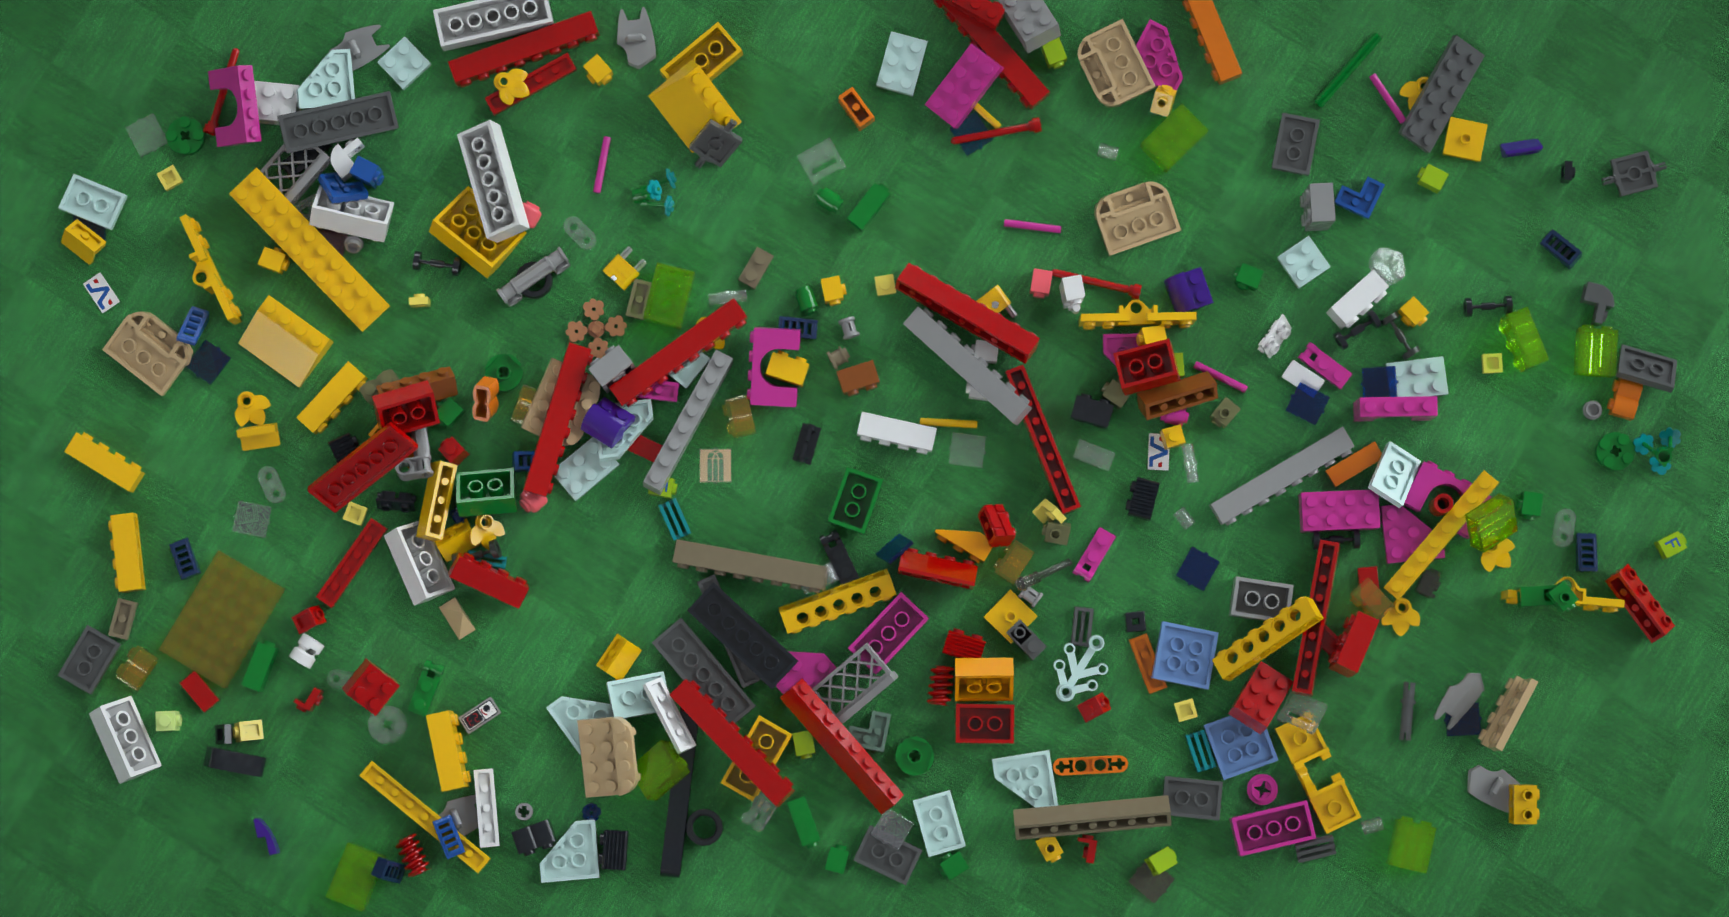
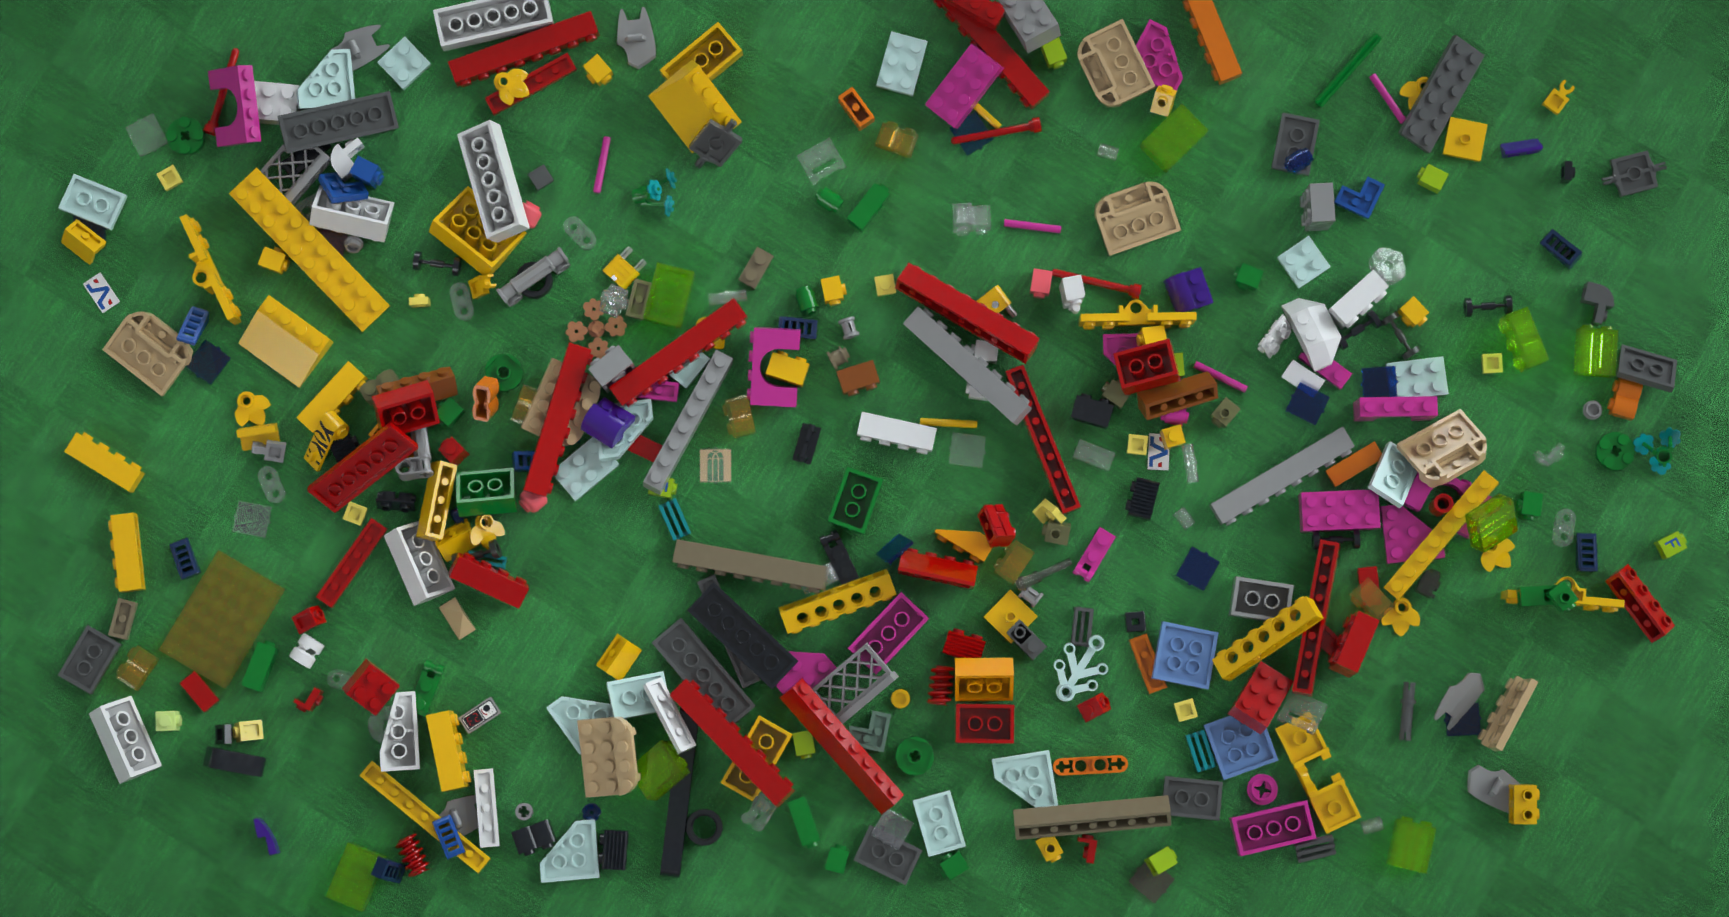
(272, 450): none -> light grey plate
(329, 428): none -> yellow door
(400, 741): none -> white wedge
(461, 302): none -> clear plate
(480, 285): none -> yellow plate
(541, 177): none -> dark grey tile
(614, 300): none -> clear brick
(896, 139): none -> clear yellow brick
(900, 698): none -> yellow tile
(970, 218): none -> clear brick
(1137, 444): none -> light yellow plate
(1298, 160): none -> clear blue brick
(1314, 331): none -> white wedge
(1445, 449): none -> tan plate
(1554, 455): none -> clear bracket
(1557, 99): none -> yellow plate

